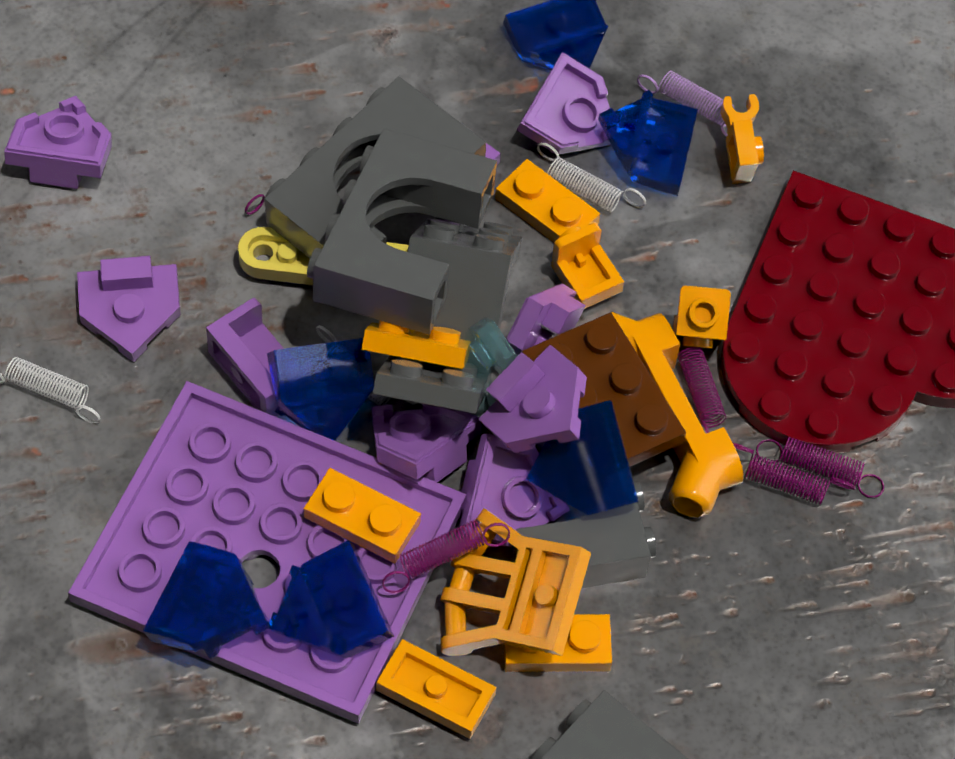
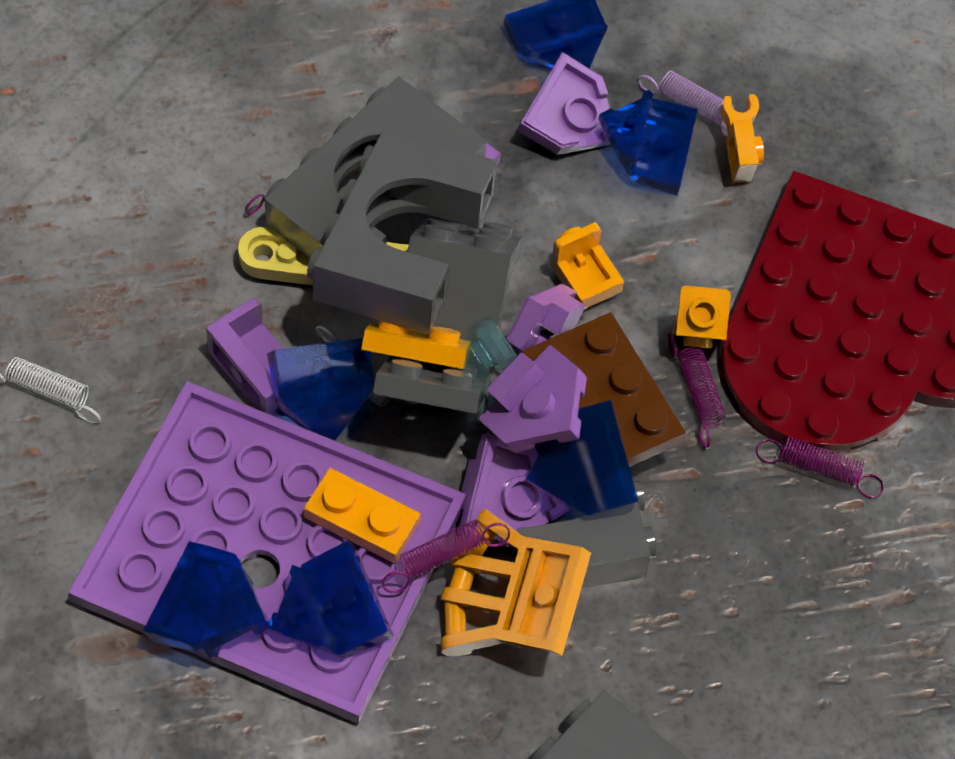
(60, 145): medium lavender plate -> none
(129, 301): medium lavender plate -> none
(424, 440): medium lavender plate -> none
(436, 688): light orange plate -> none
(544, 201): light orange plate -> none
(585, 650): light orange plate -> none
(593, 181): white piece -> none
(706, 459): light orange plate -> none
(792, 479): magenta piece -> none

